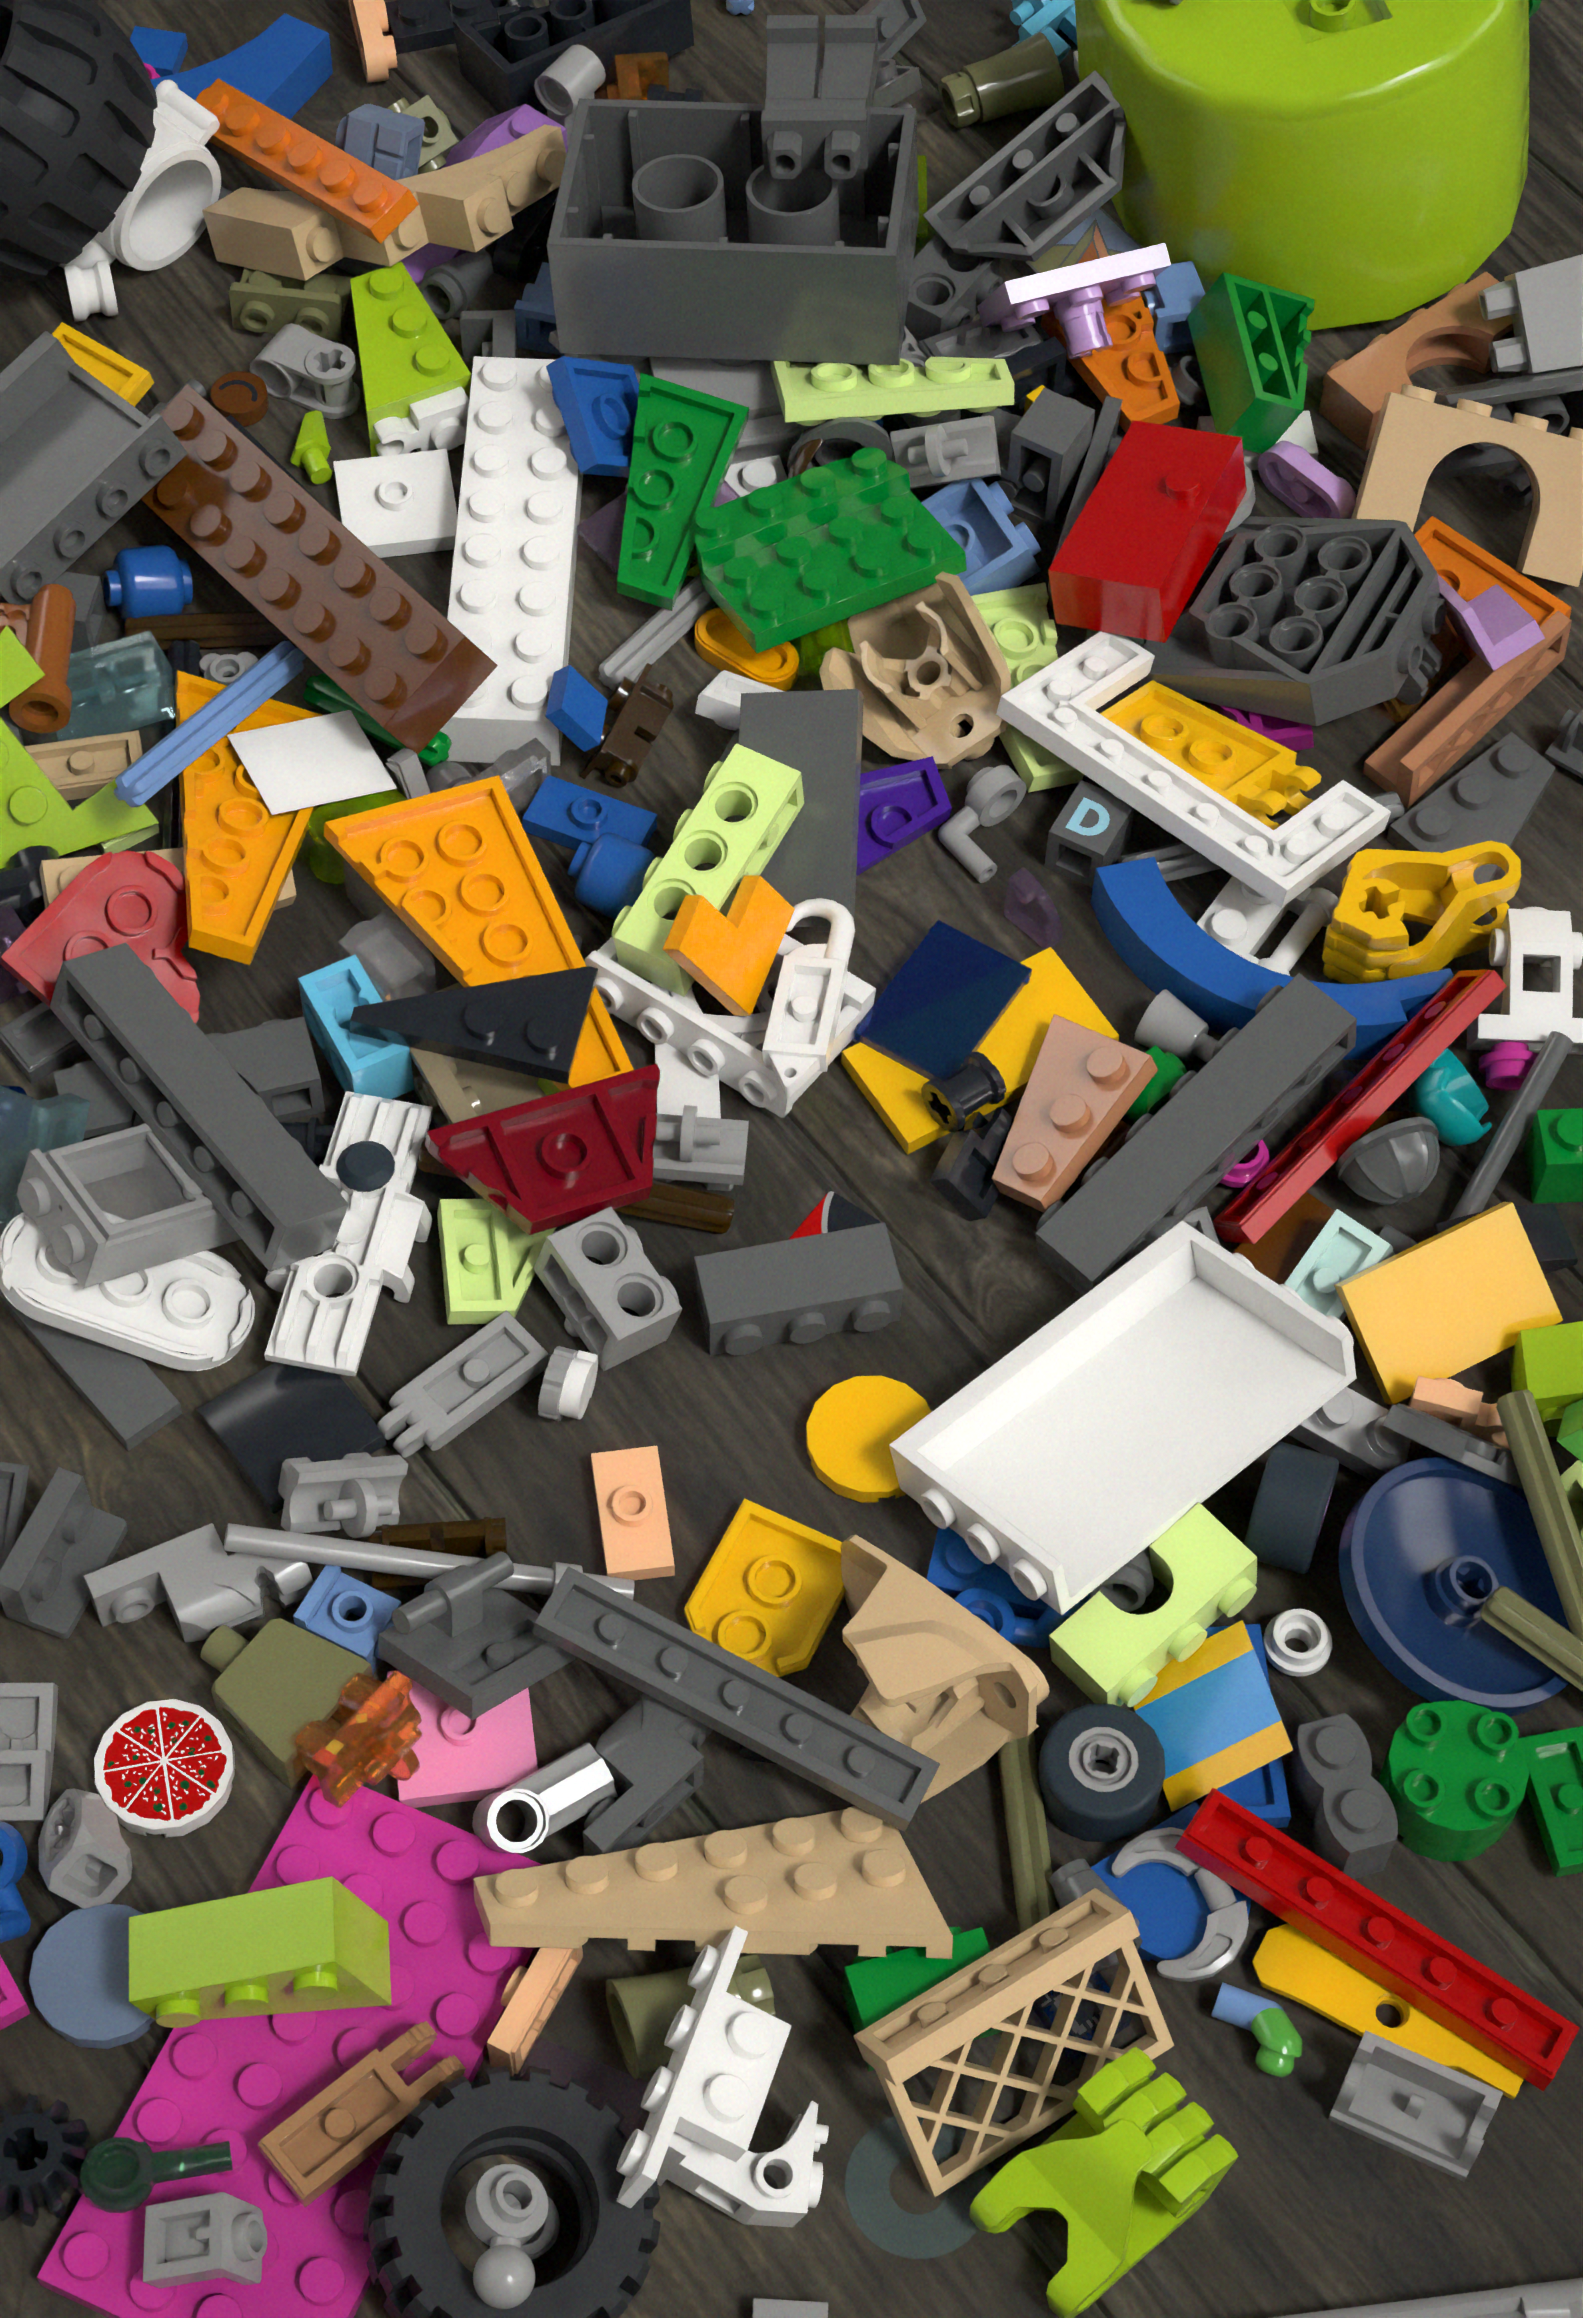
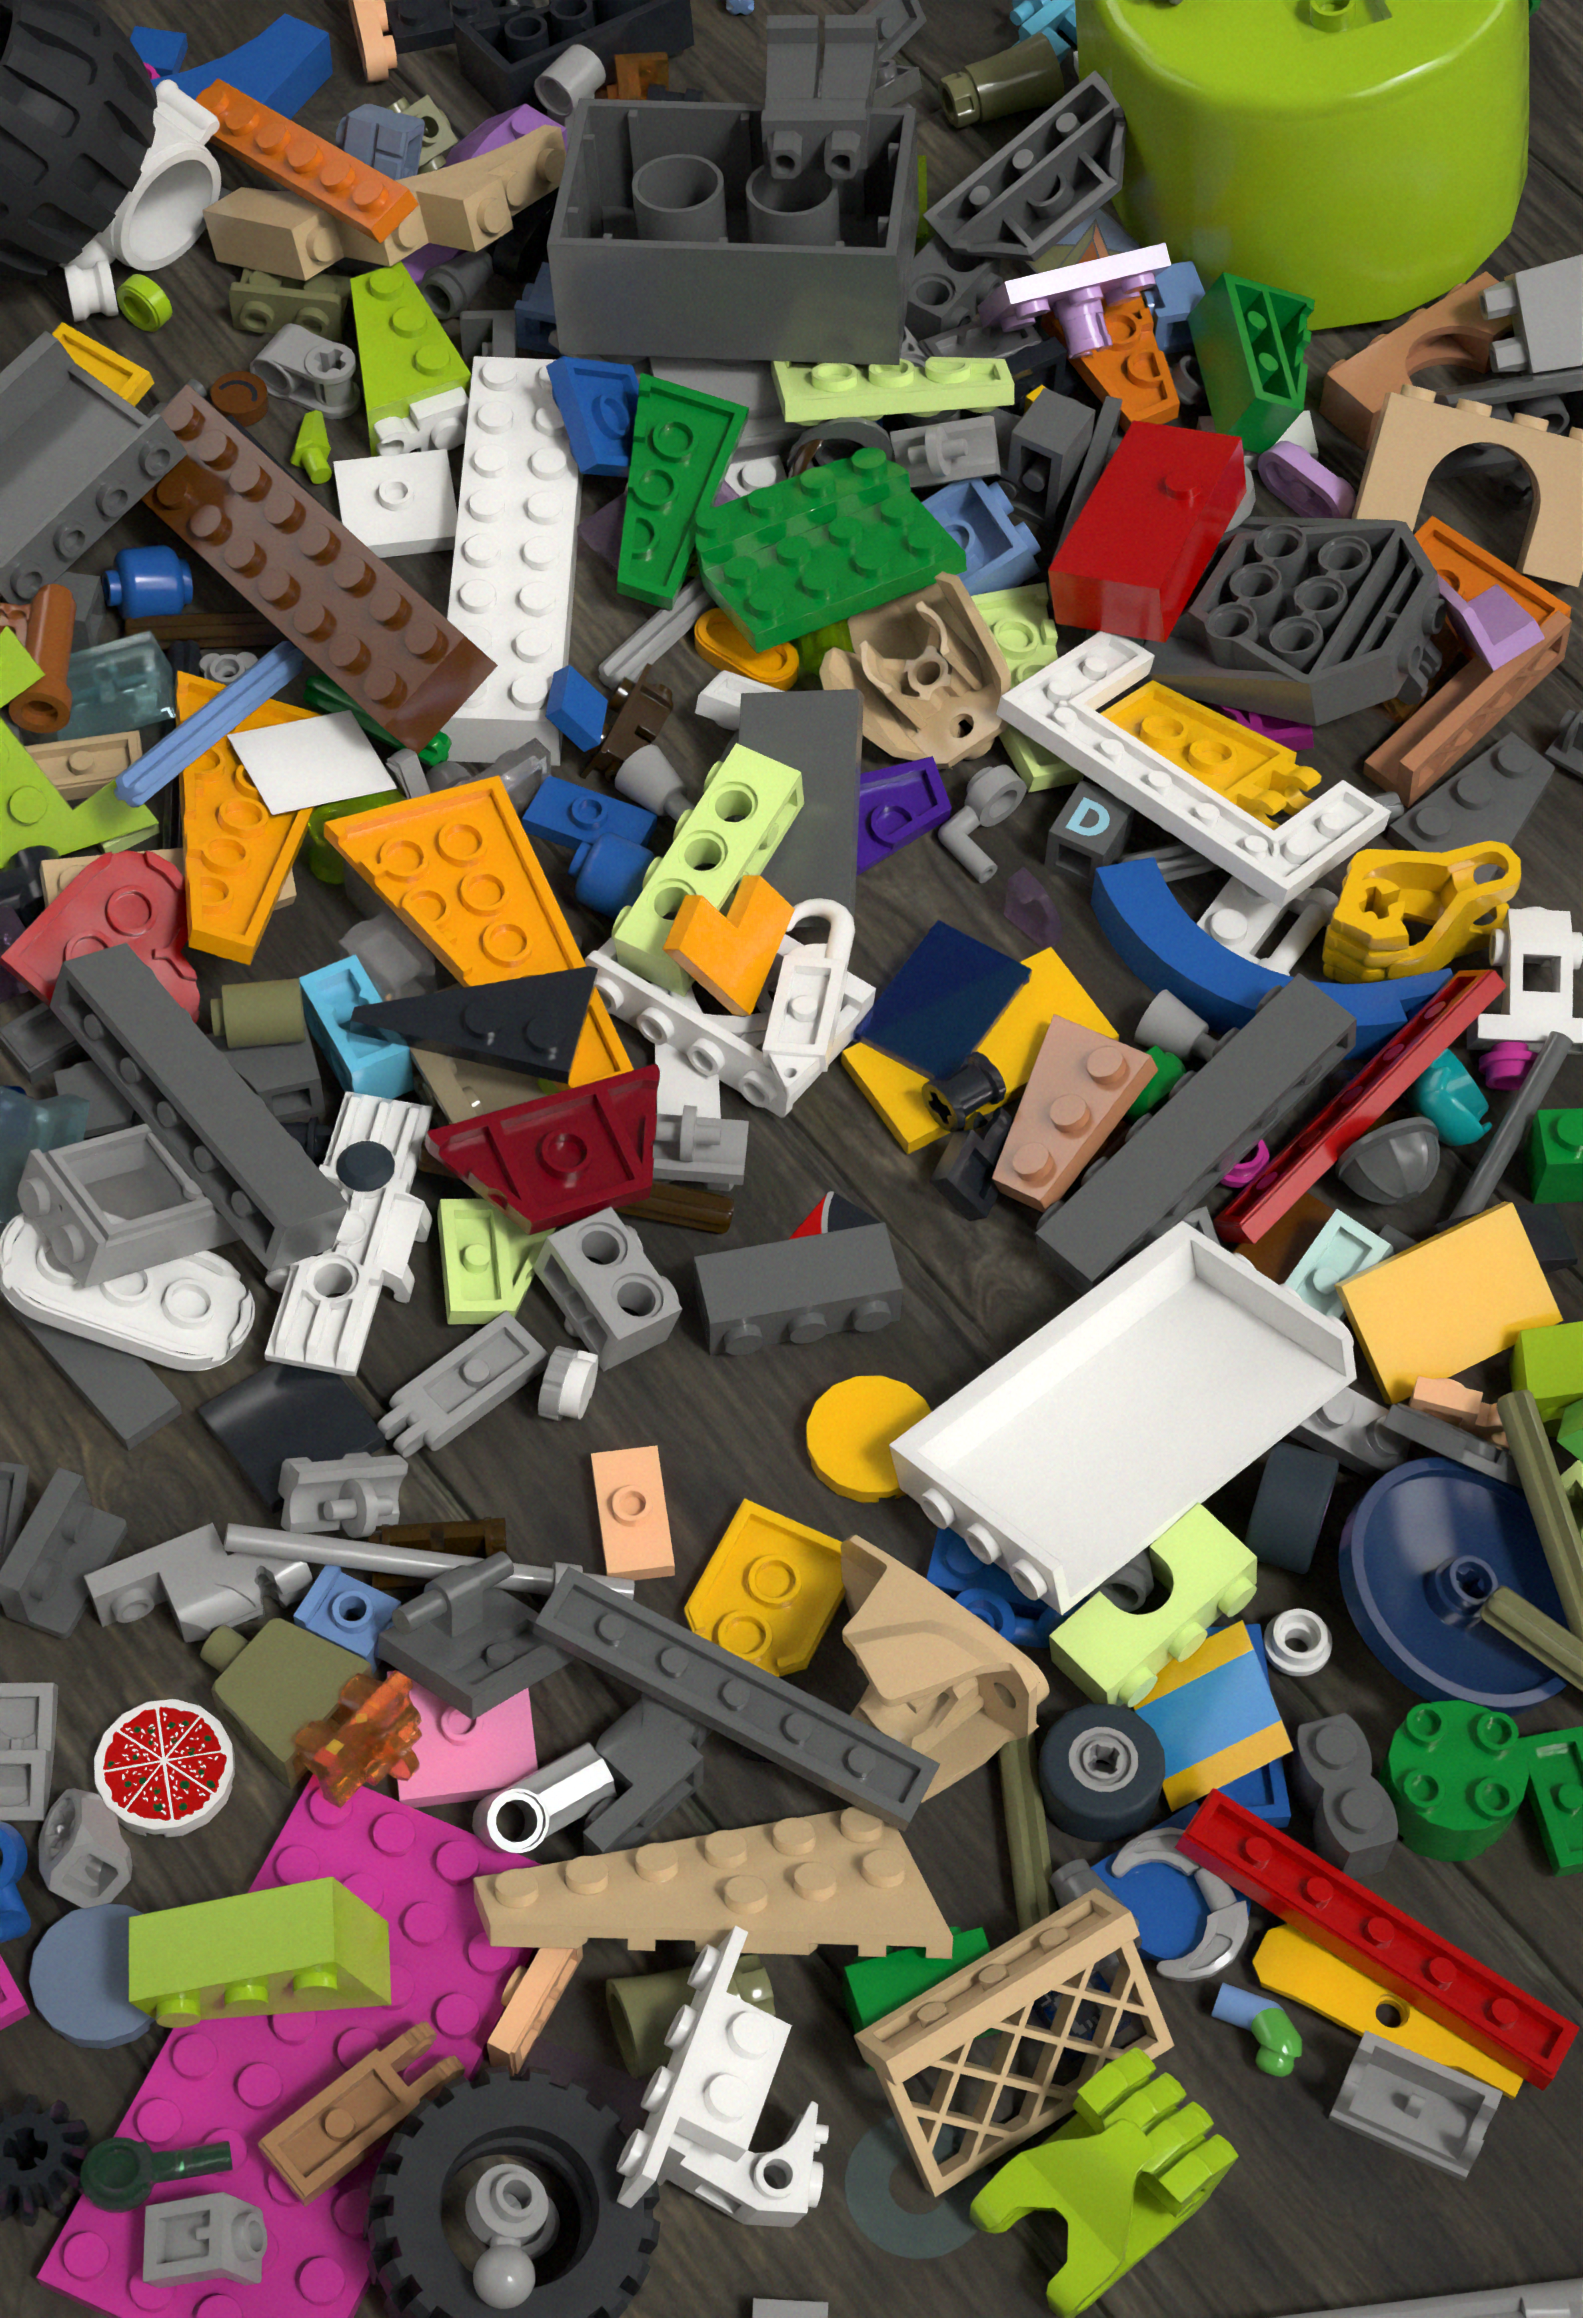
(144, 303): none -> lime tile
(259, 1013): none -> olive brick
(654, 784): none -> light grey piece

